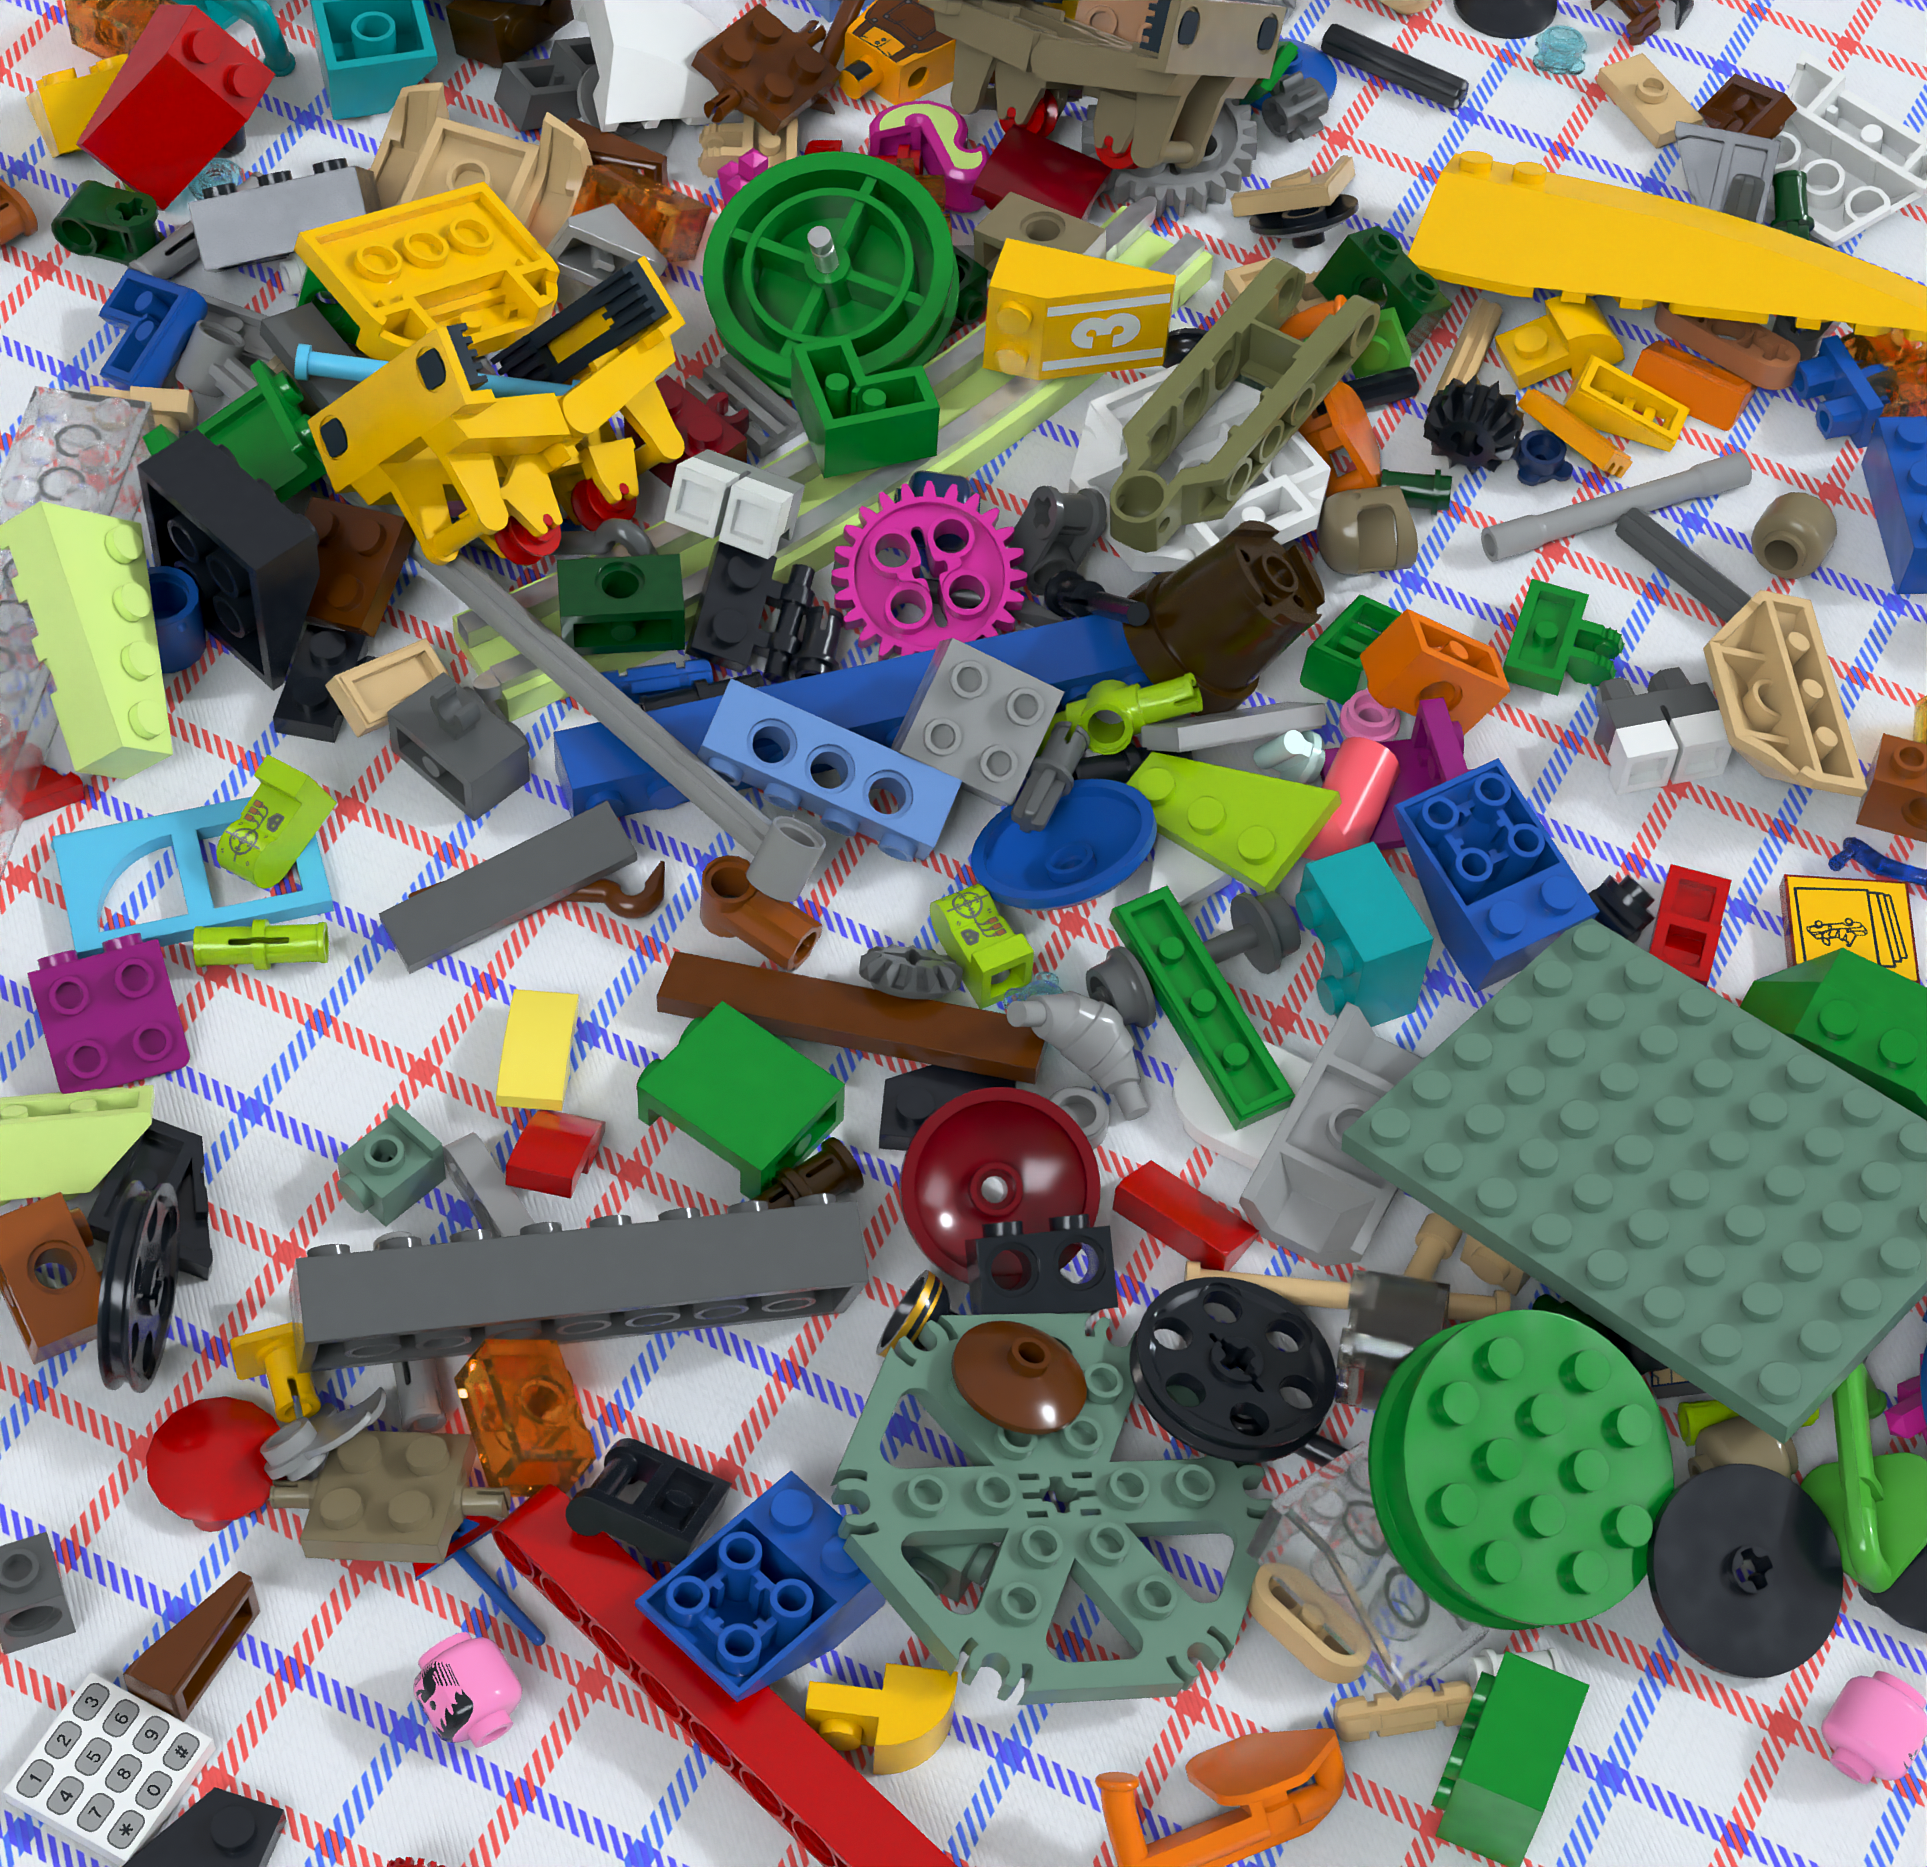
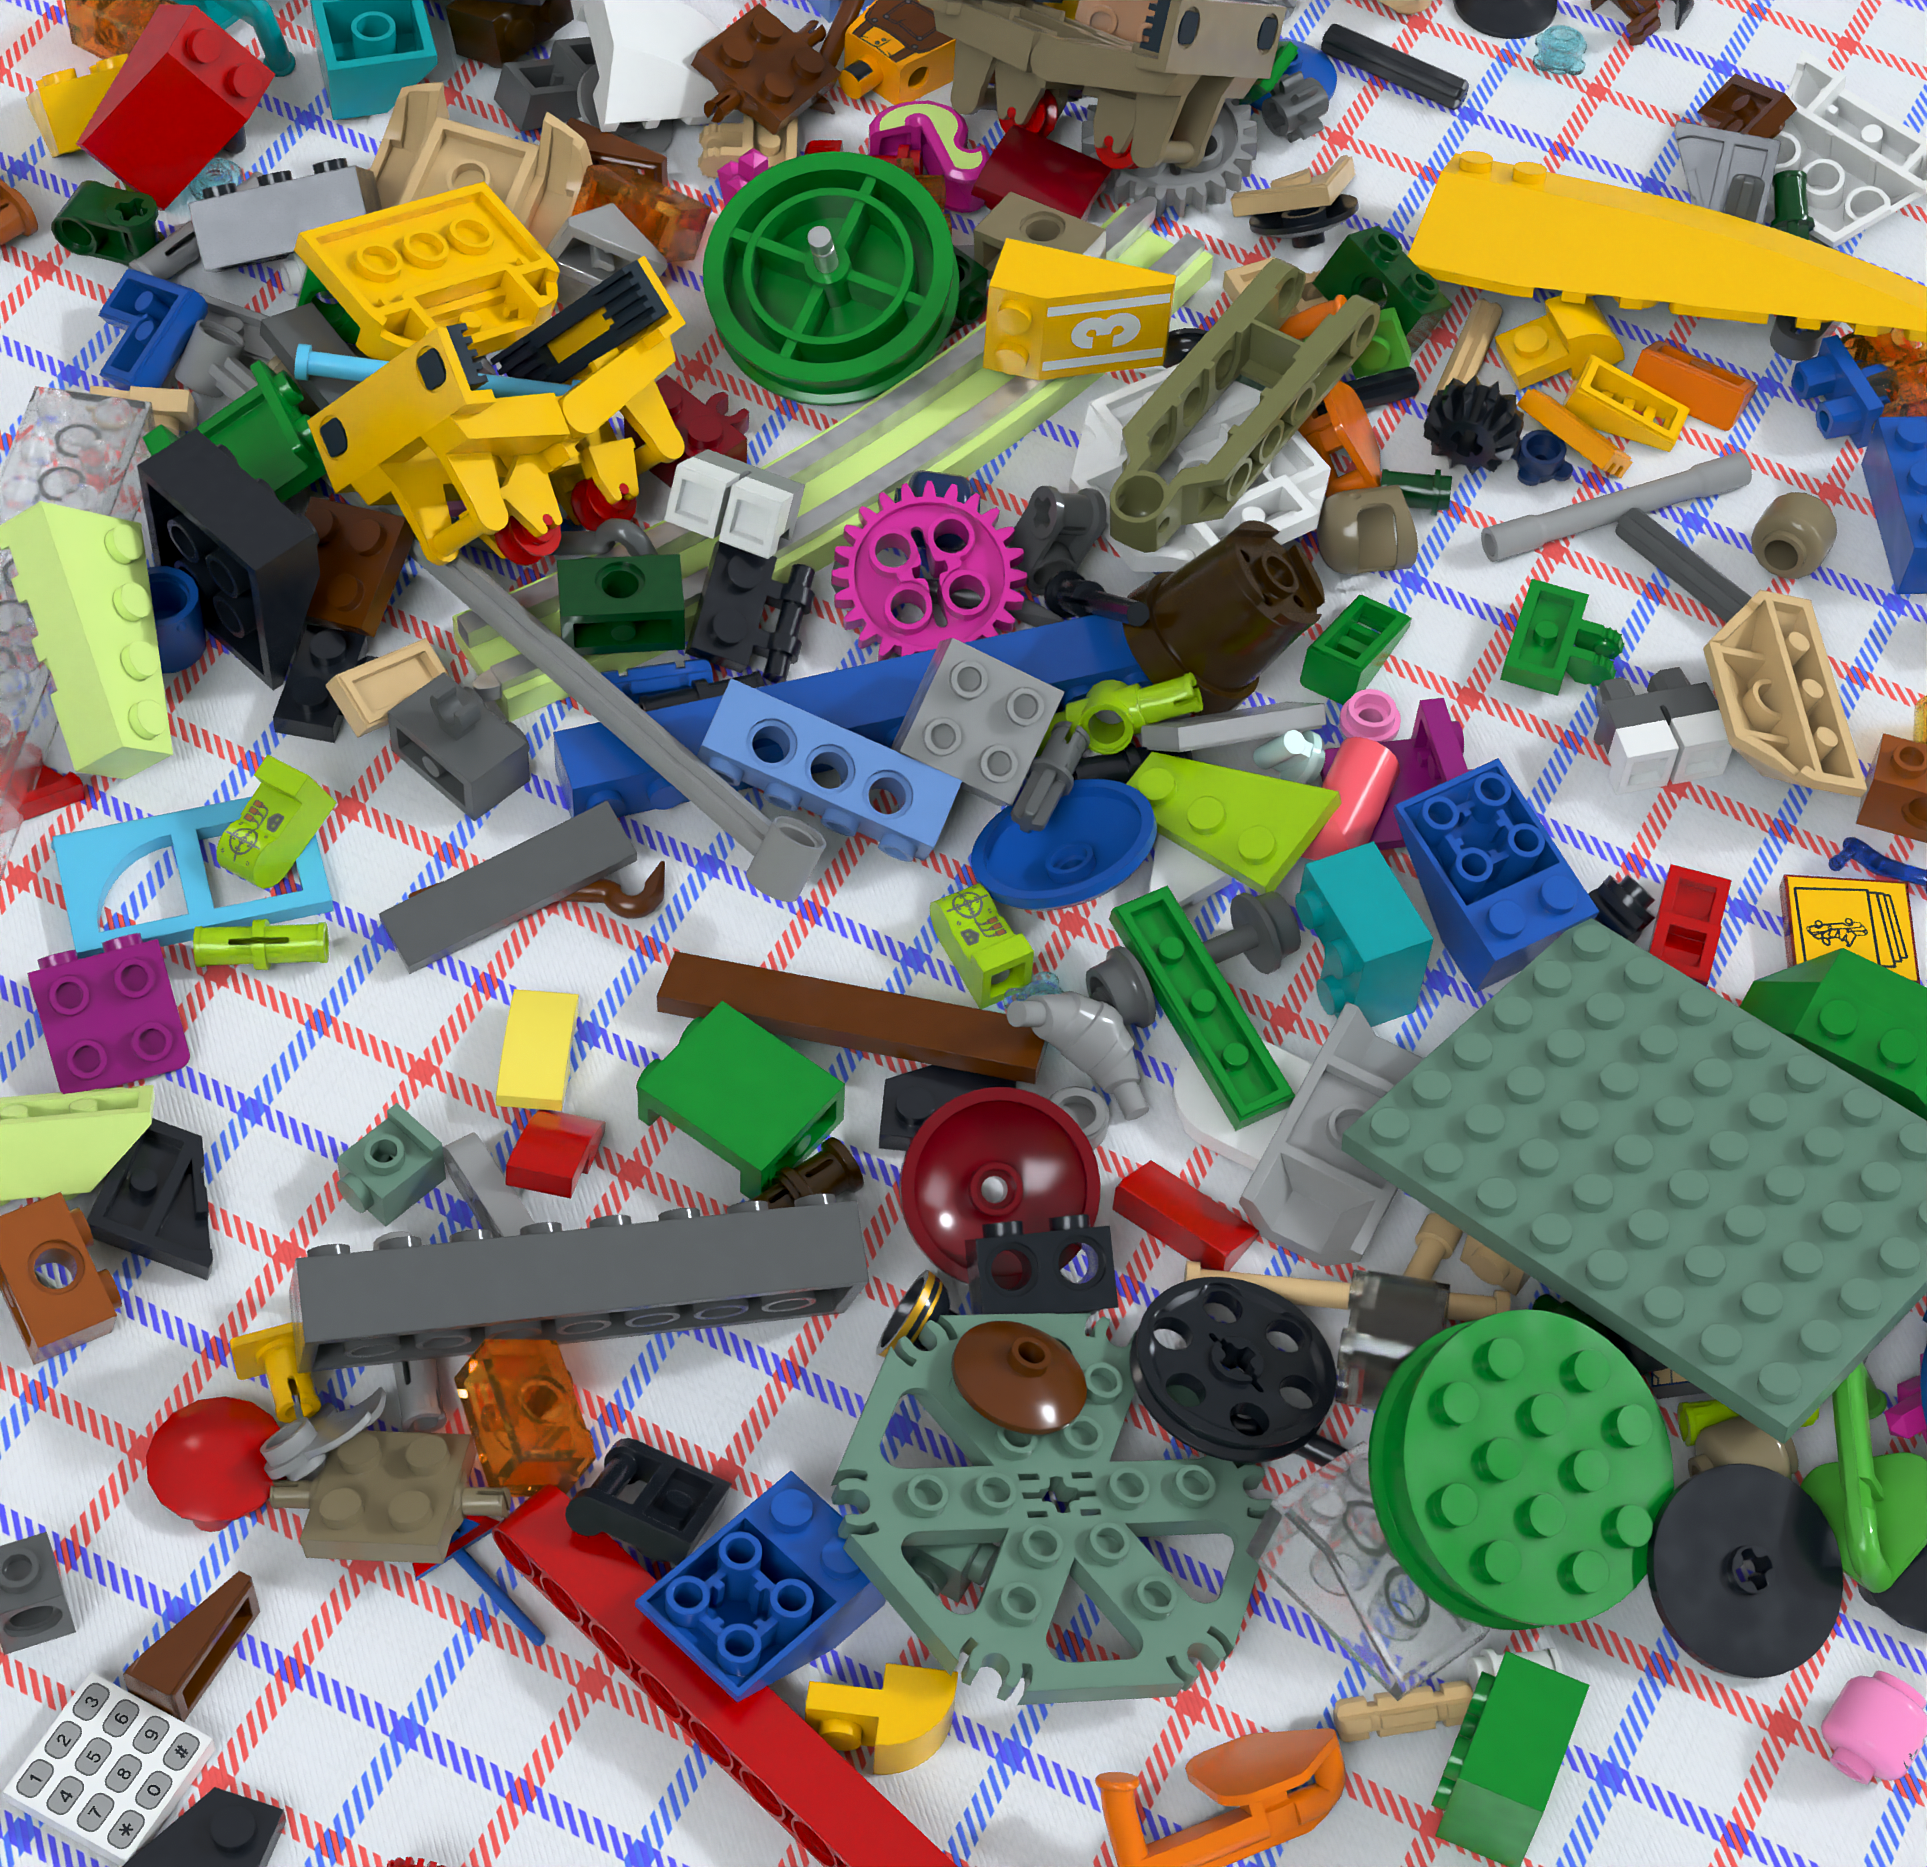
(138, 1286): black wedge -> none
(467, 1689): bright pink head -> none
(751, 393): light grey tile -> none
(762, 922): dark orange piece -> none
(818, 645): black pin -> none
(859, 418): green brick -> none
(910, 972): dark grey gear -> none
(1300, 1632): tan plate -> none
(1431, 661): orange brick -> none
(1647, 98): tan plate -> none
(1755, 355): nougat beam -> none

